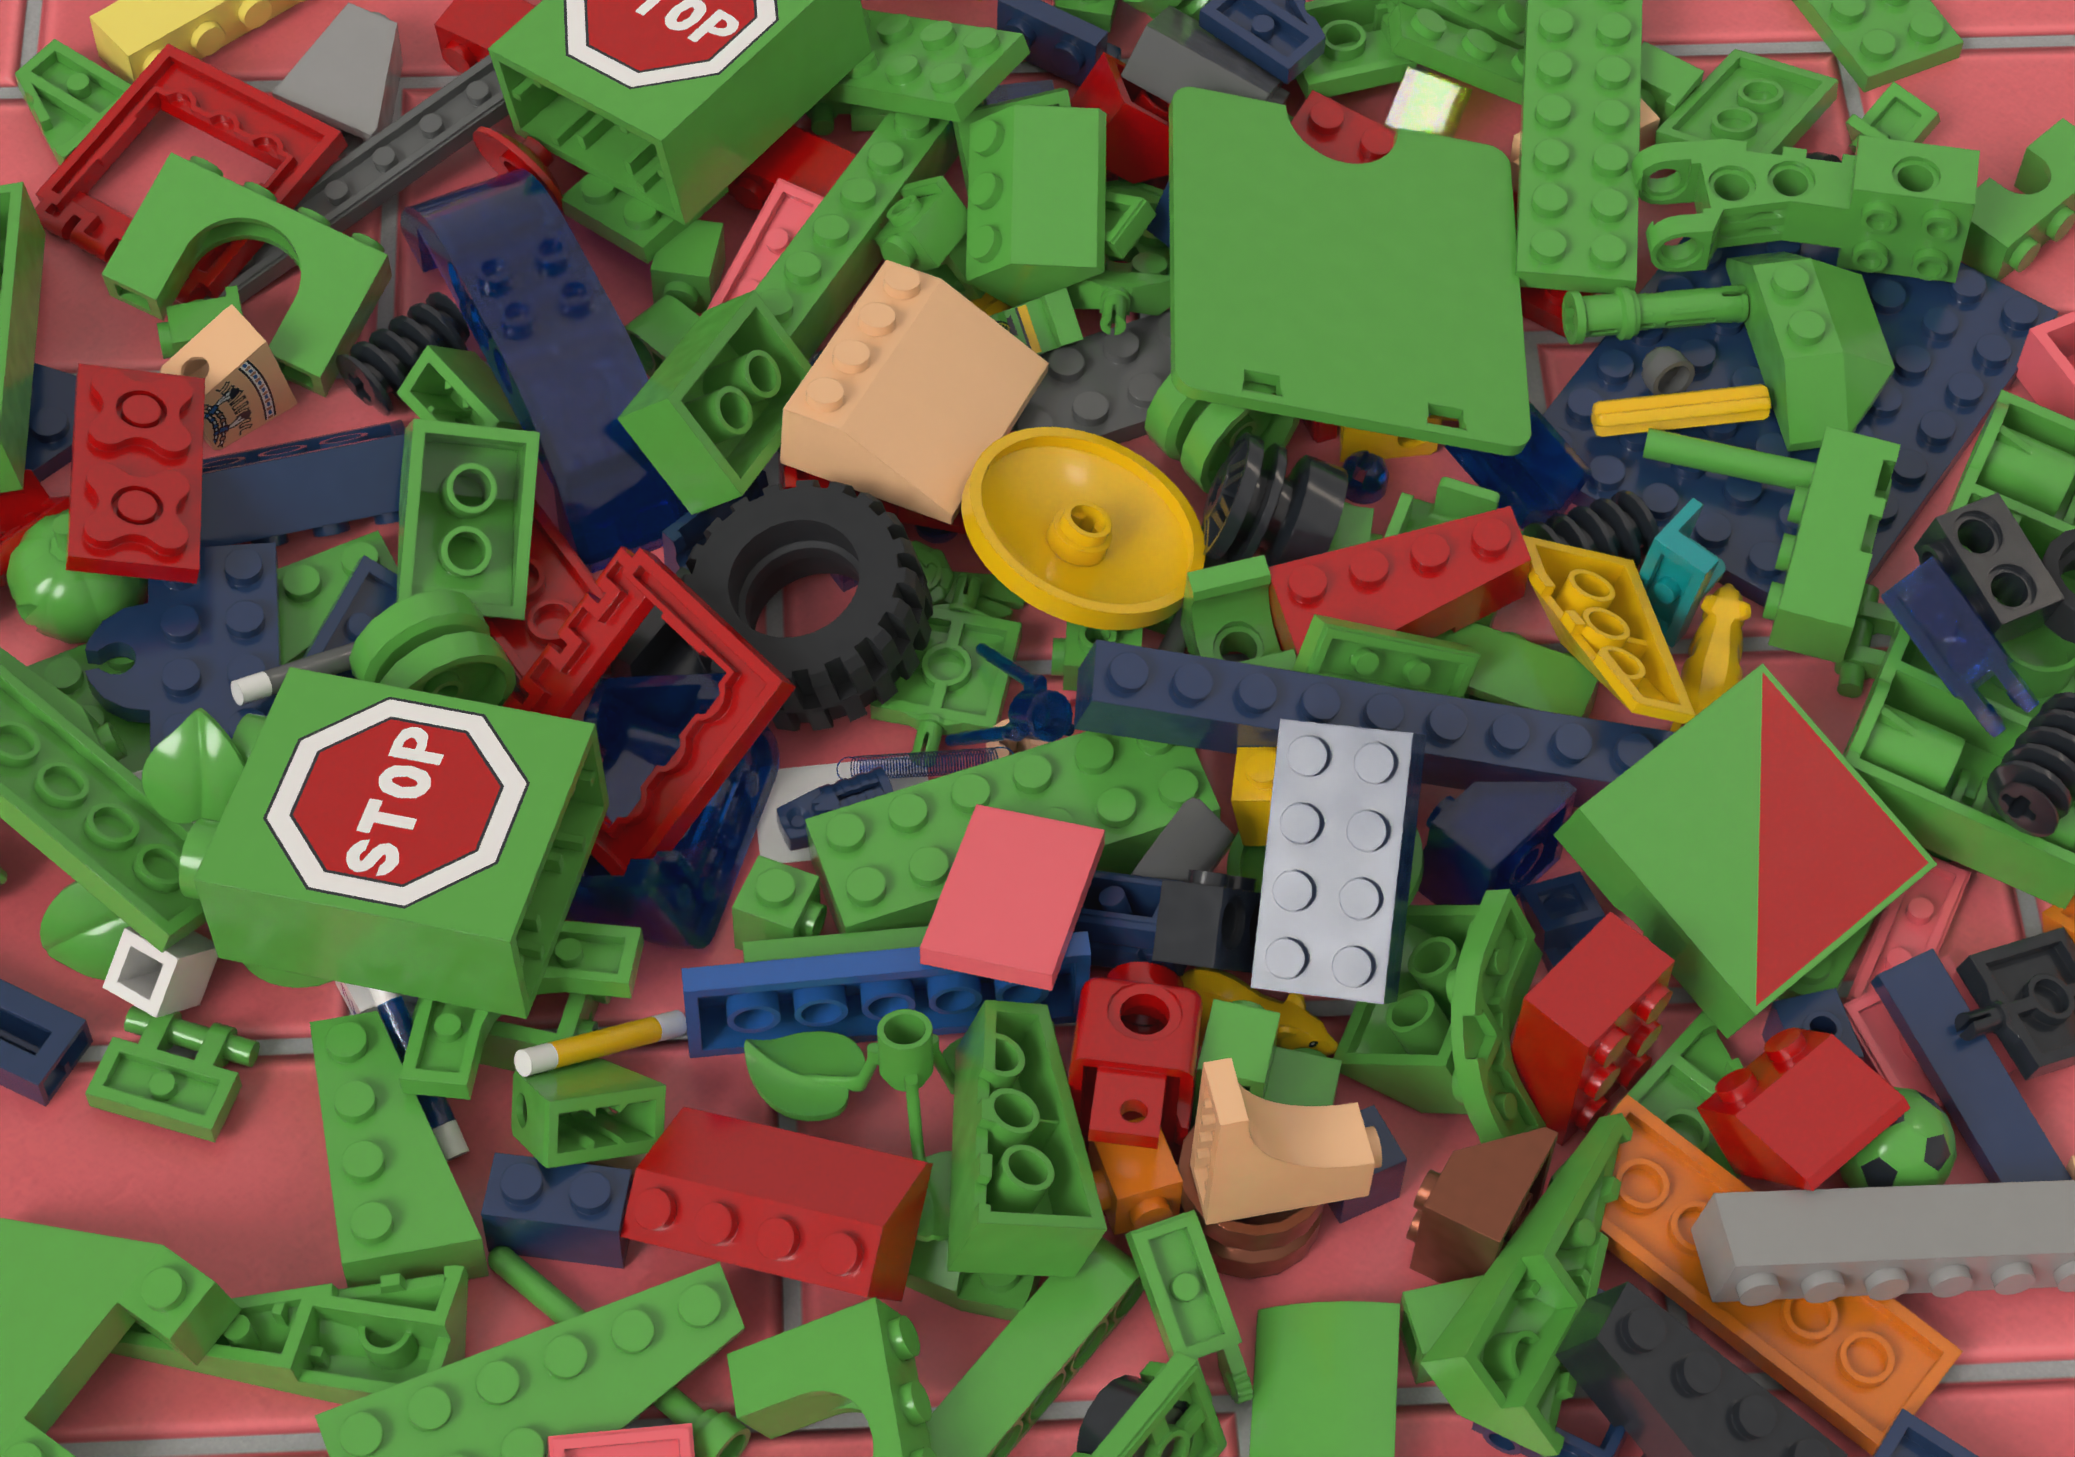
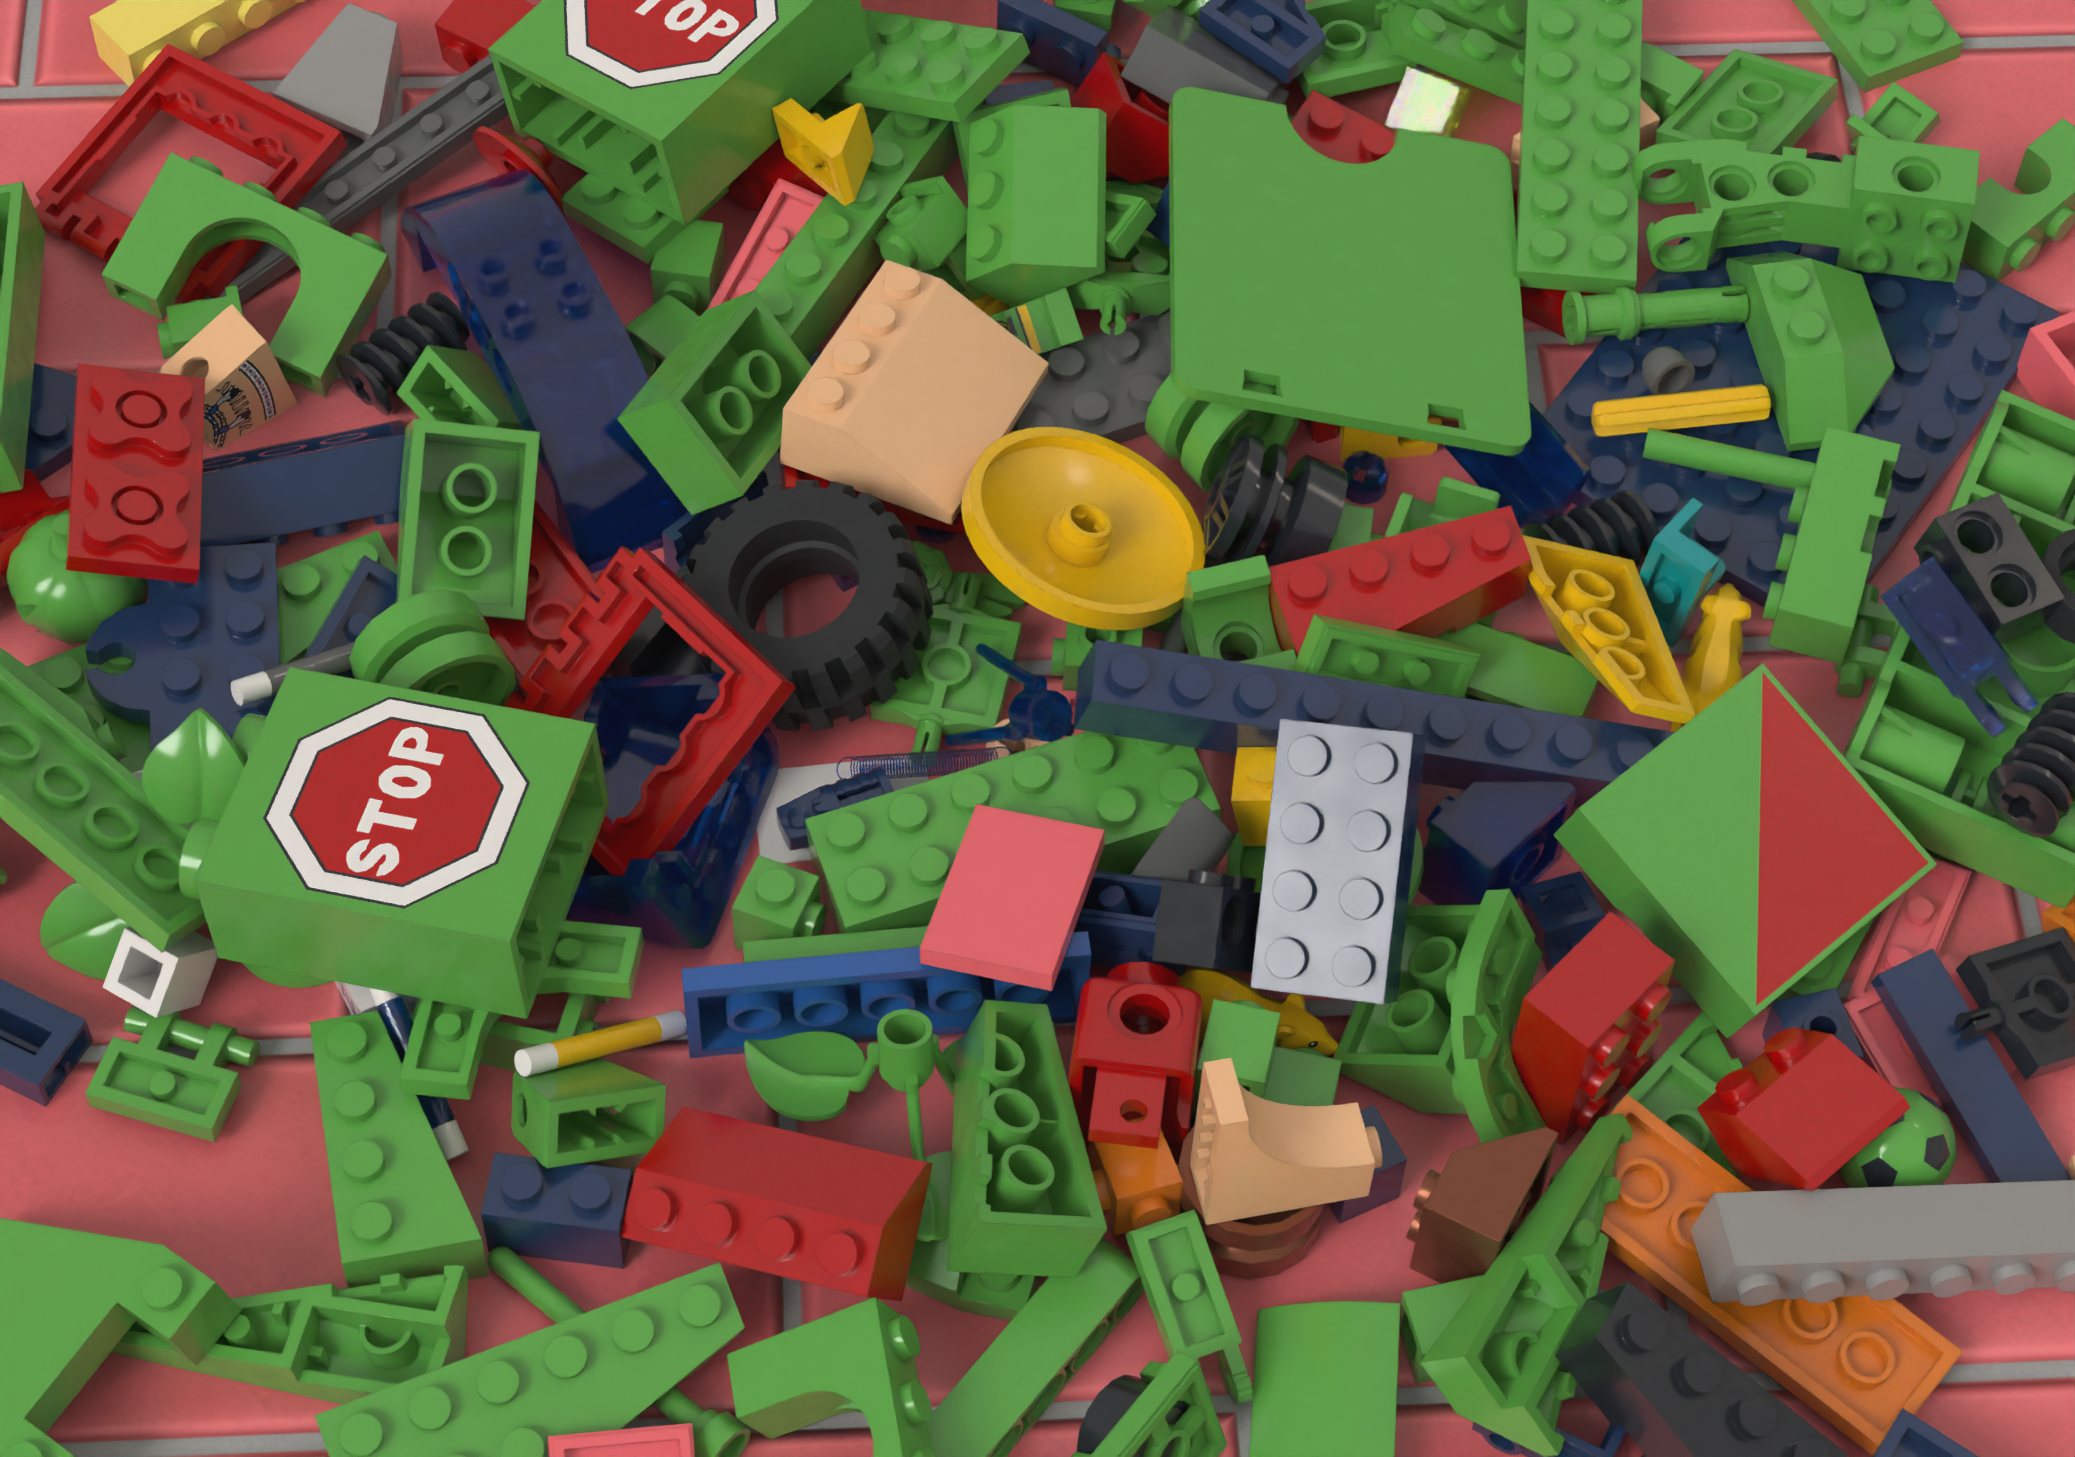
(67, 95): bright green wing -> none
(828, 151): none -> yellow slope

